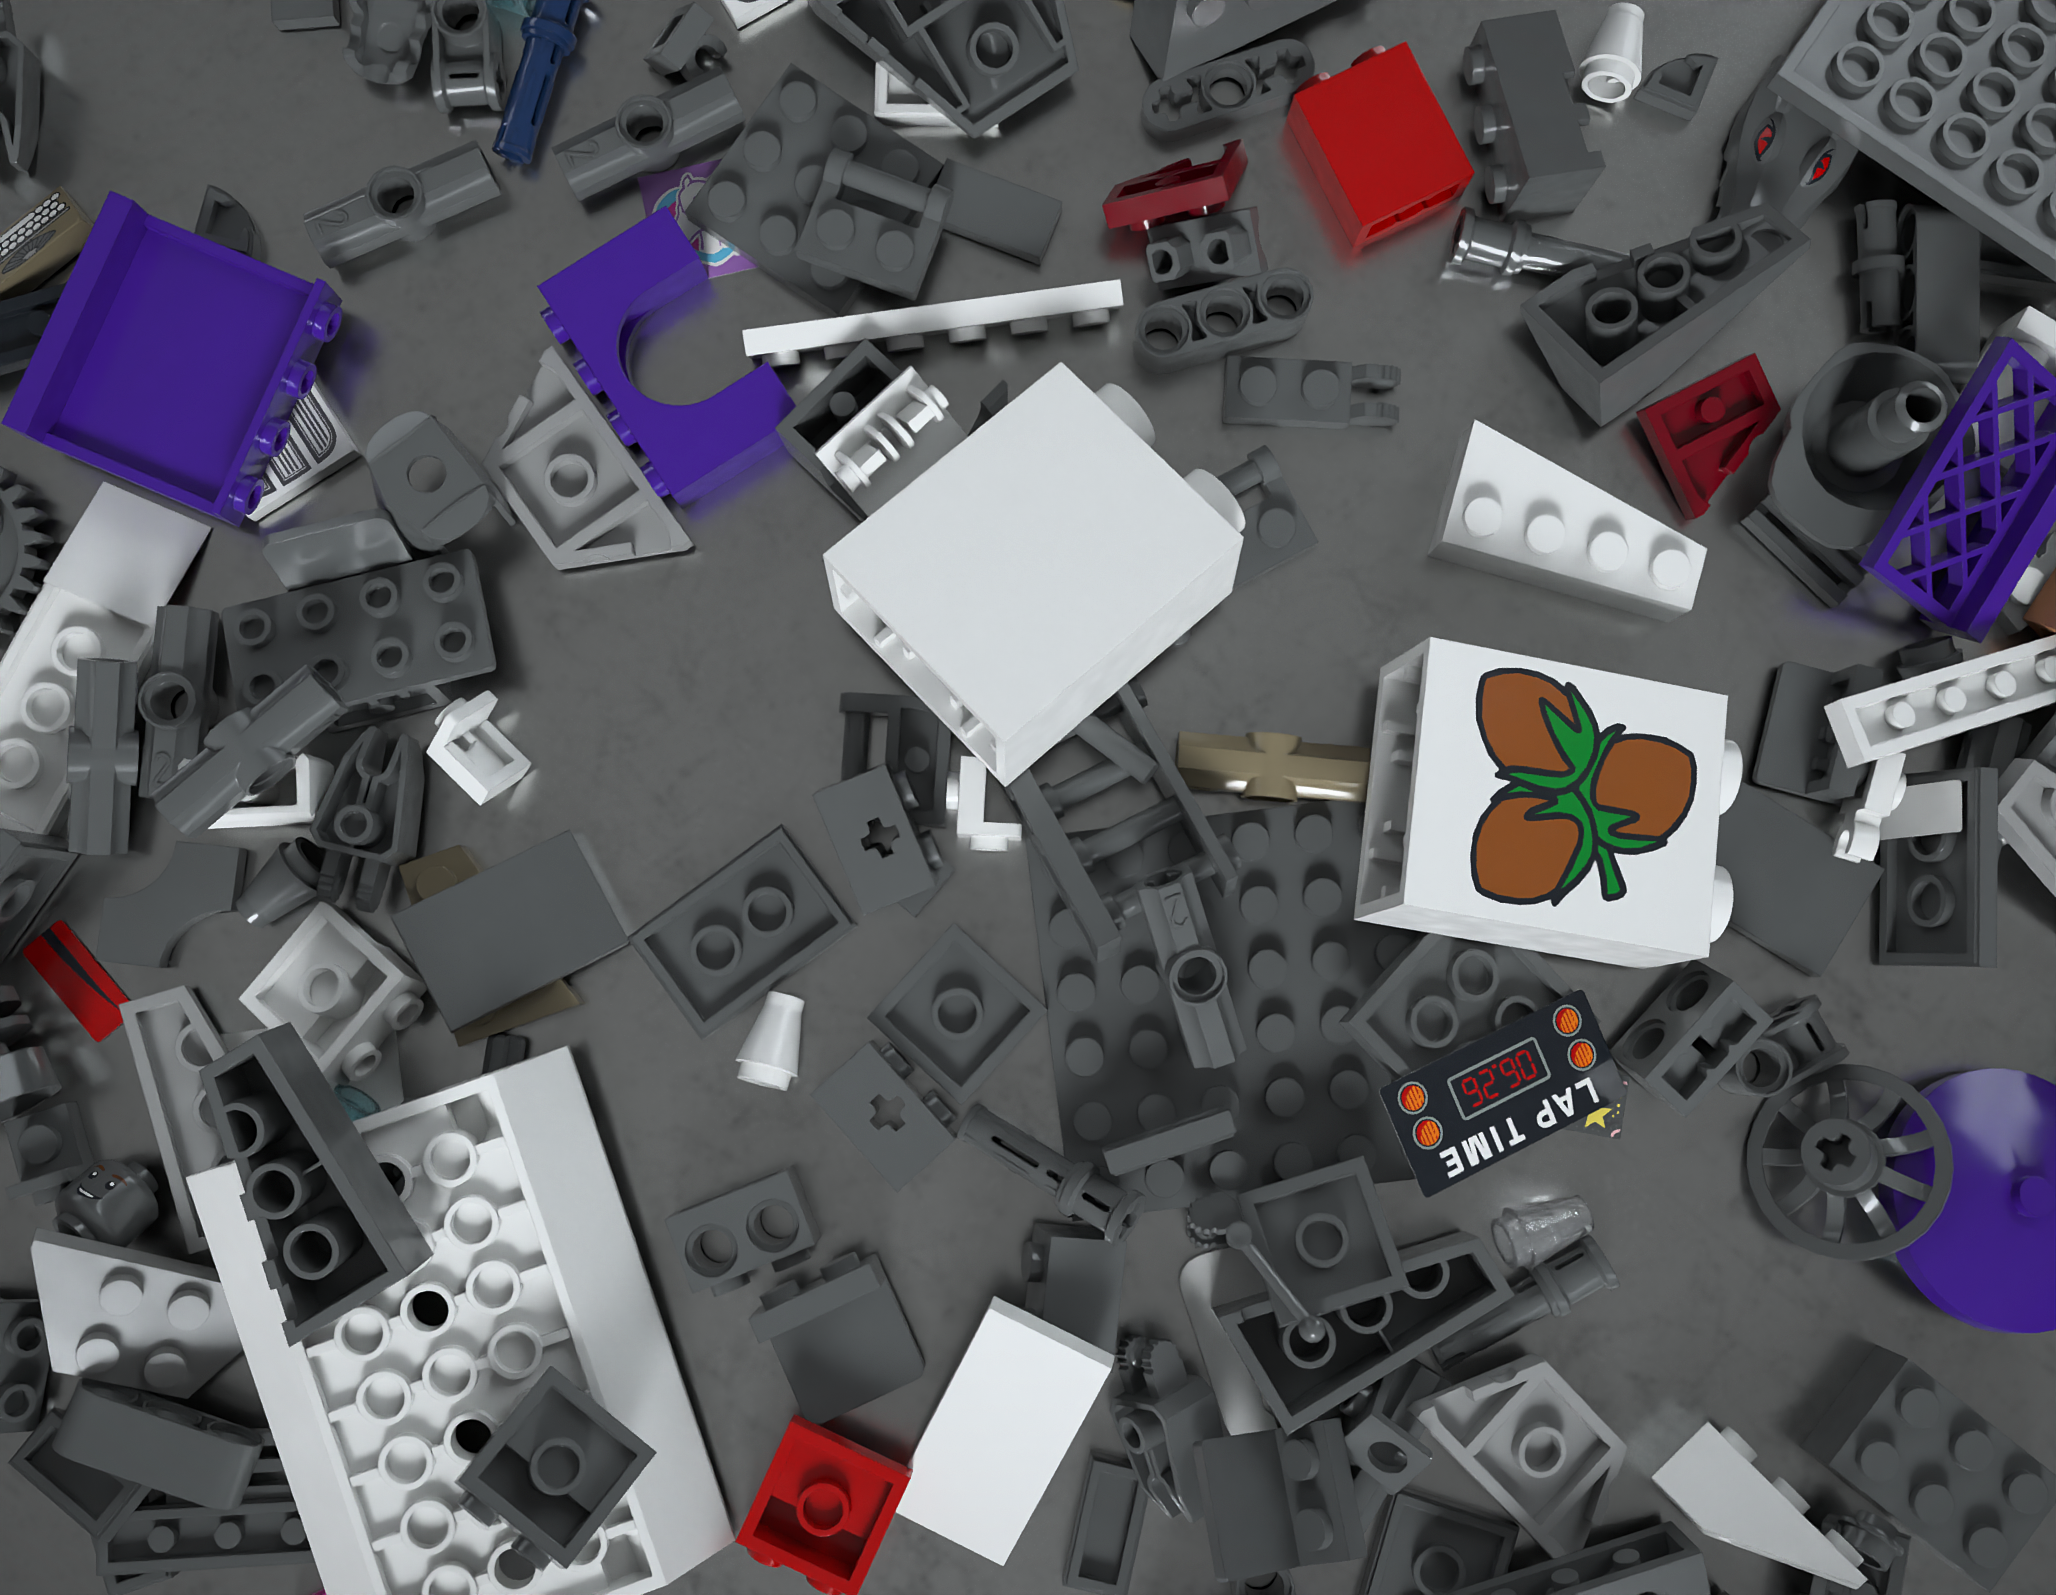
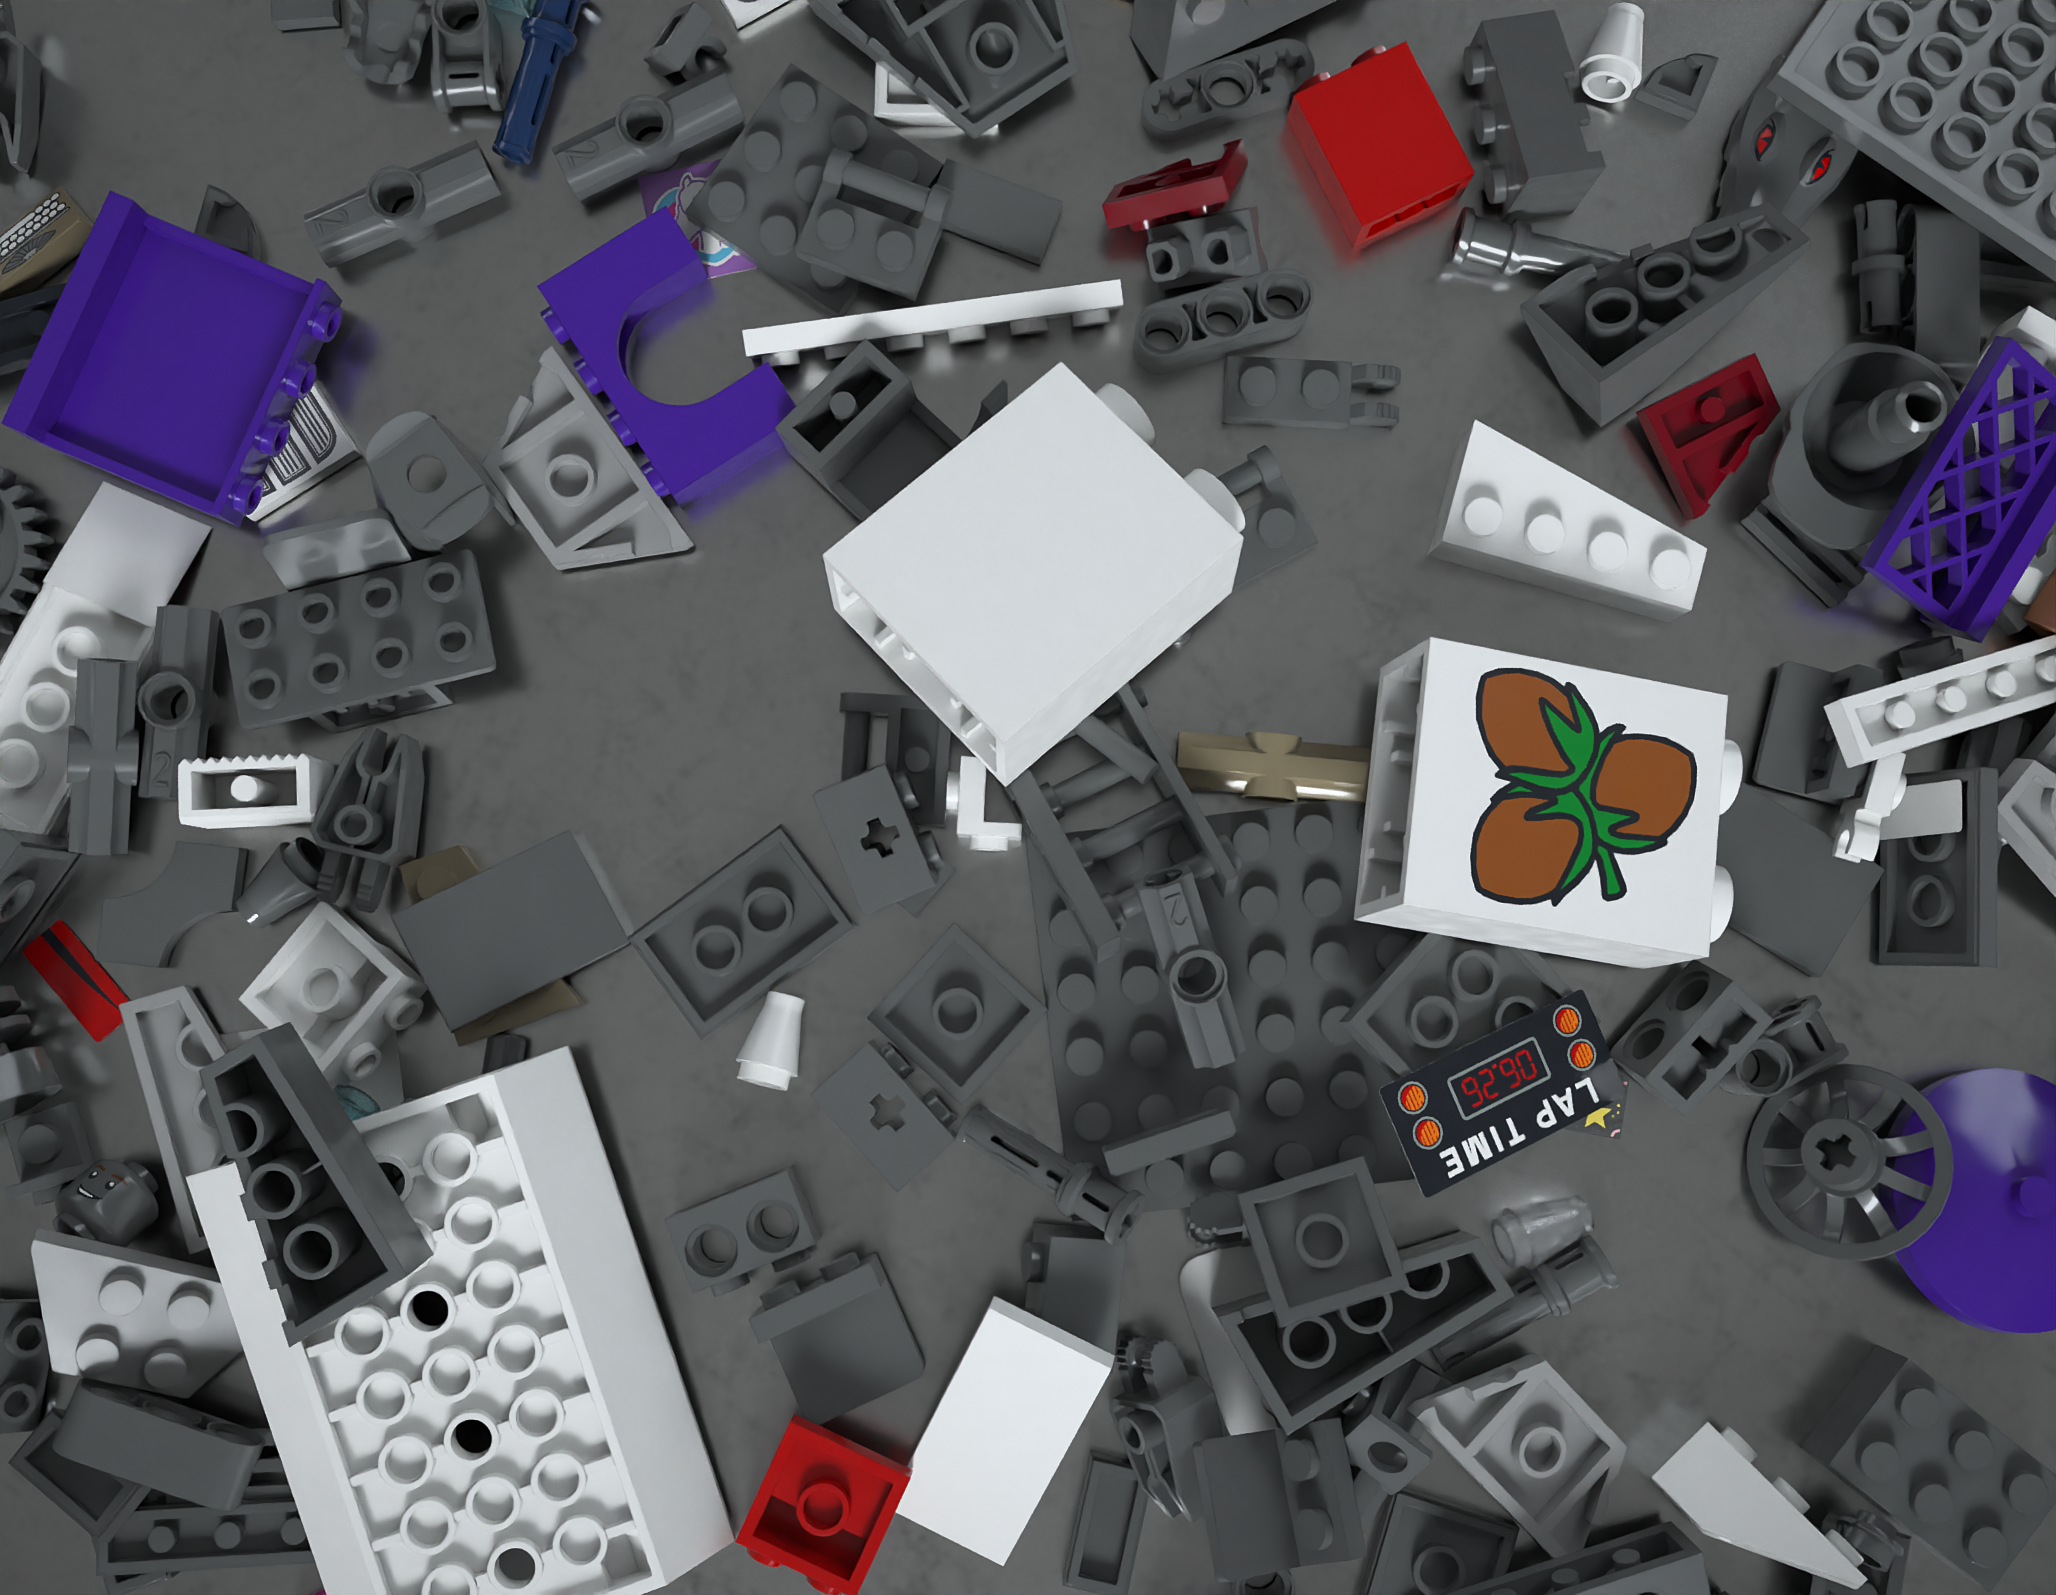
(249, 752): dark grey piece -> none
(475, 750): white bracket -> none
(553, 1471): dark grey plate -> none
(891, 441): white hinge -> none
(1240, 1237): dark grey hinge -> none

